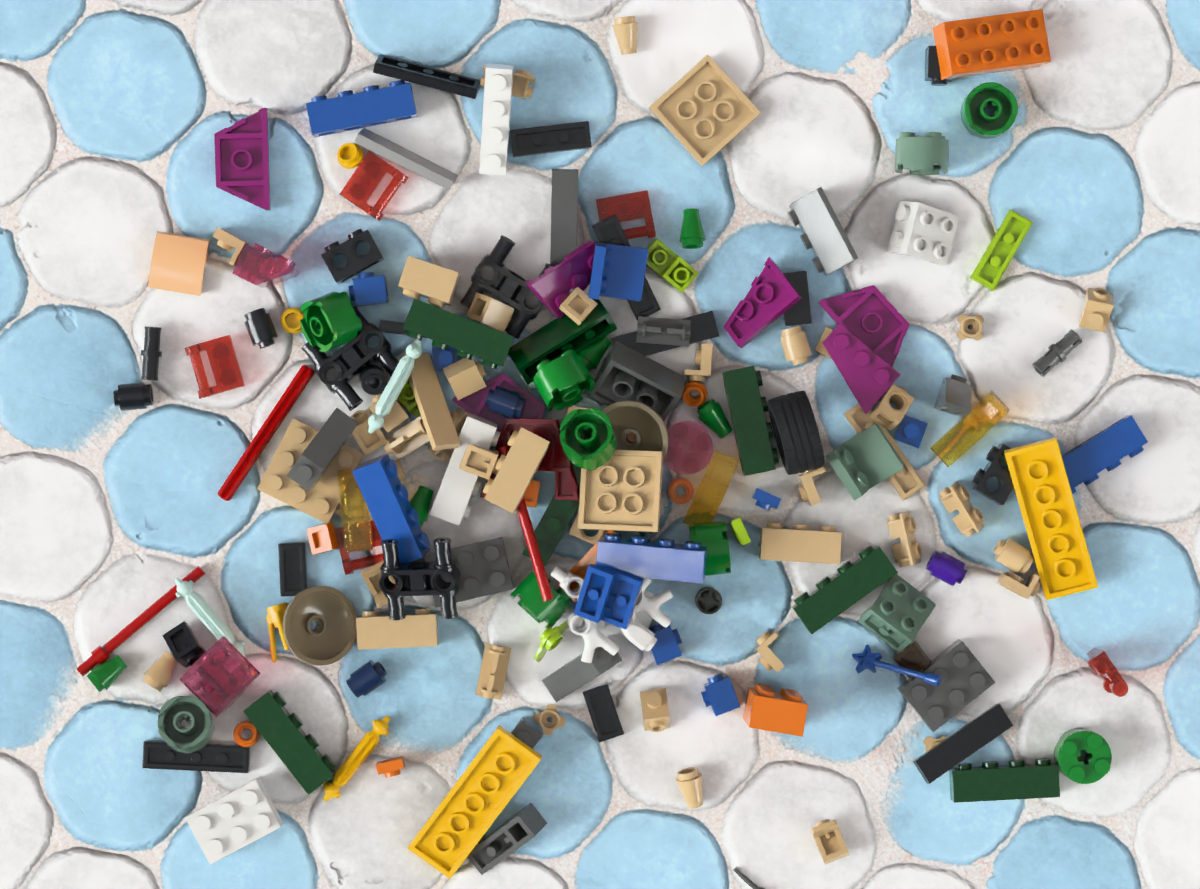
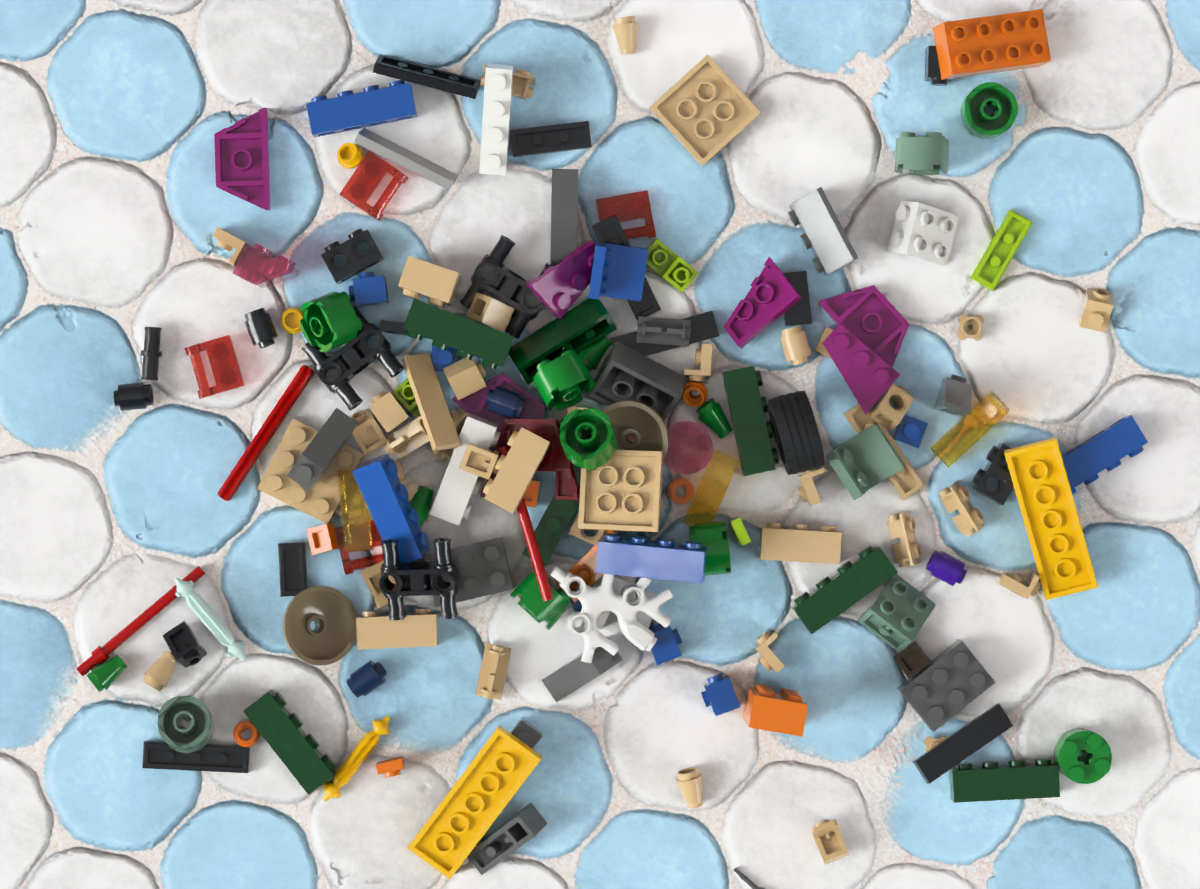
(178, 263): light nougat slope -> none
(220, 676): clear pink slope -> none
(234, 820): white brick -> none
(275, 618): yellow plant -> none
(369, 372): black brick -> none
(394, 386): light aqua wheel -> none
(550, 639): lime plate -> none
(557, 720): tan plate -> none
(578, 306): tan plate -> none
(603, 712): black tile -> none
(608, 596): blue slope -> none
(655, 710): tan bracket -> none
(691, 230): green cone -> none
(711, 602): pearl dark grey wheel -> none
(765, 499): blue plate -> none
(869, 660): blue piece -> none
(1013, 555): tan brick -> none
(1057, 353): dark grey pin -> none
(1102, 665): clear red plate -> none

